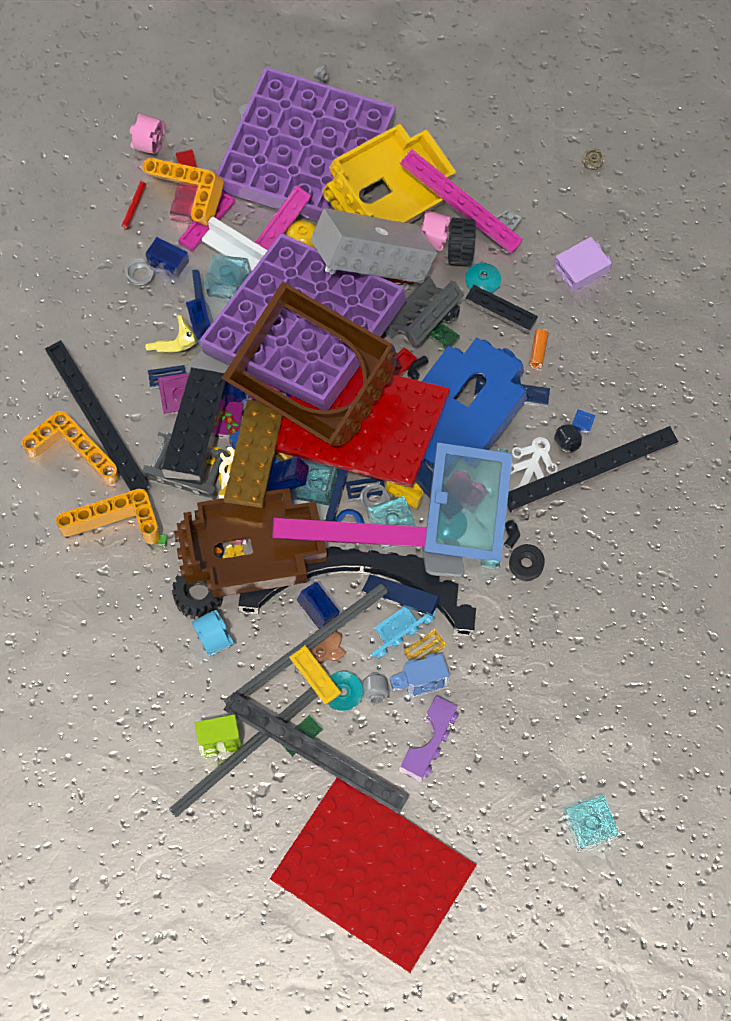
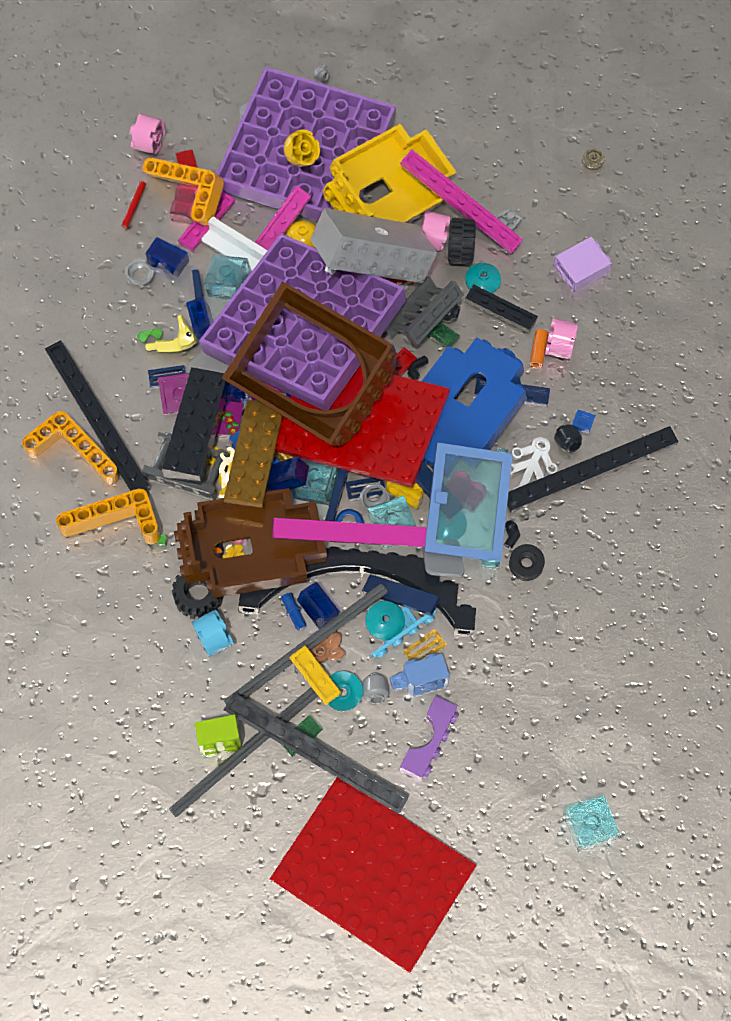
(143, 335): none -> bright green piece
(293, 611): none -> blue axle
(301, 148): none -> yellow cylinder
(381, 629): none -> teal dish
(561, 338): none -> bright pink brick

